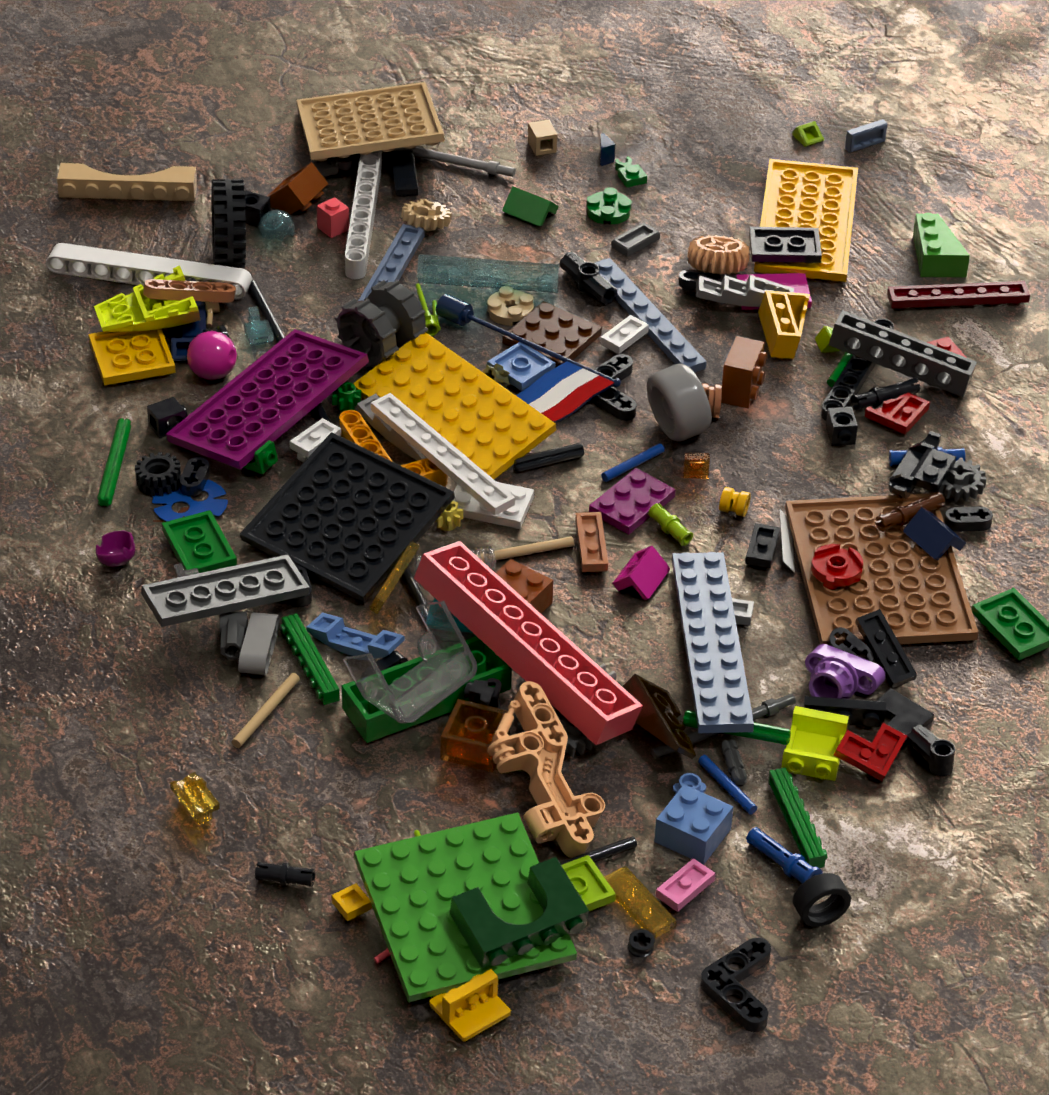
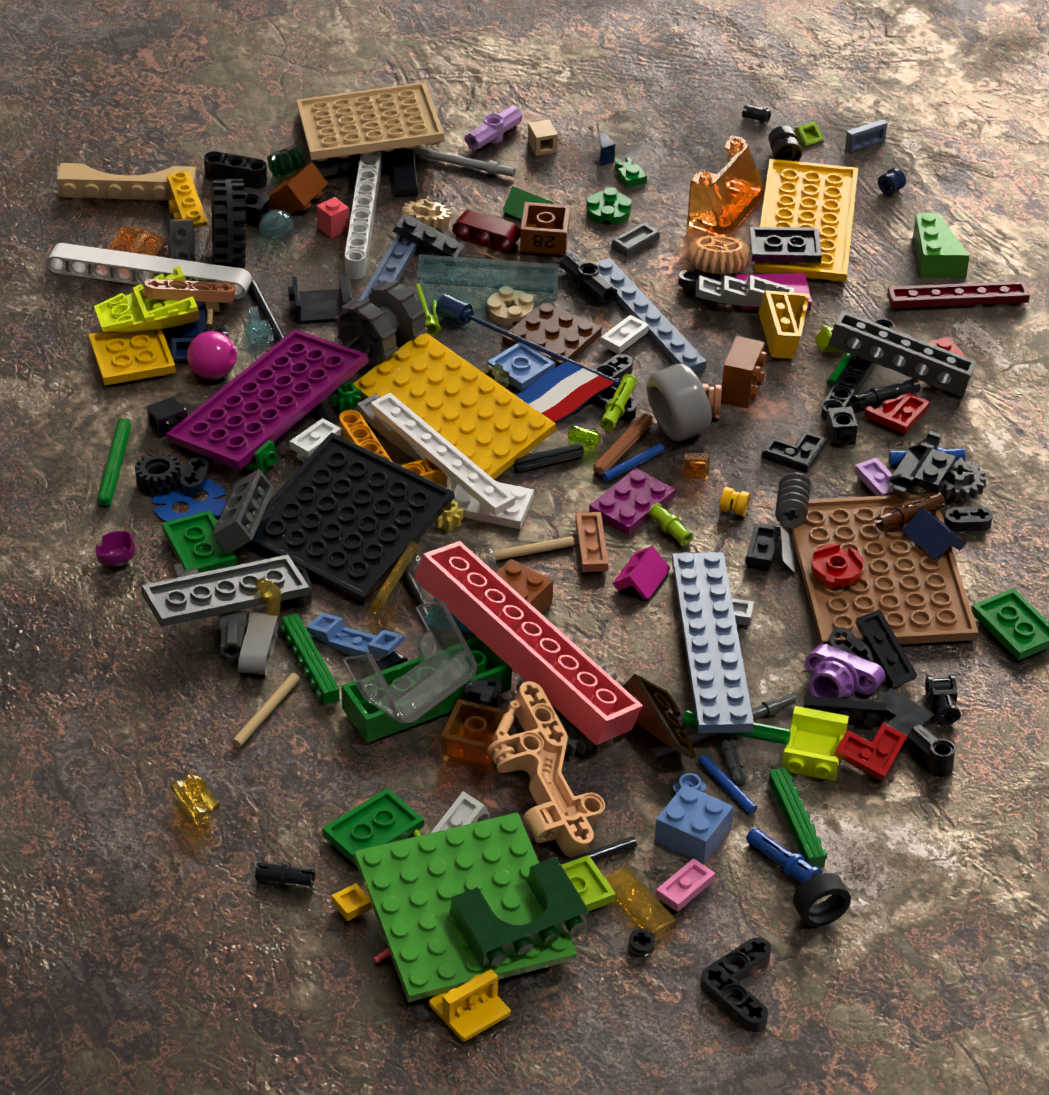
(137, 241): none -> clear orange slope
(182, 239): none -> dark grey pin
(185, 200): none -> yellow bracket
(230, 166): none -> black beam
(243, 511): none -> dark grey brick
(271, 594): none -> clear yellow arm
(286, 161): none -> clear green gear
(319, 305): none -> black panel
(372, 824): none -> green plate
(427, 237): none -> black plate
(463, 812): none -> white plate
(486, 231): none -> dark red beam
(493, 128): none -> lavender piece
(545, 228): none -> dark orange brick
(588, 437): none -> clear neon green pin
(615, 408): none -> lime pin
(623, 443): none -> nougat axle
(725, 199): none -> clear orange windscreen
(756, 113): none -> black pin
(785, 144): none -> black wheel
(793, 499): none -> dark grey piece
(797, 456): none -> black tile
(875, 476): none -> lavender plate
(891, 181): none -> dark blue wheel
(943, 696): none -> black connector

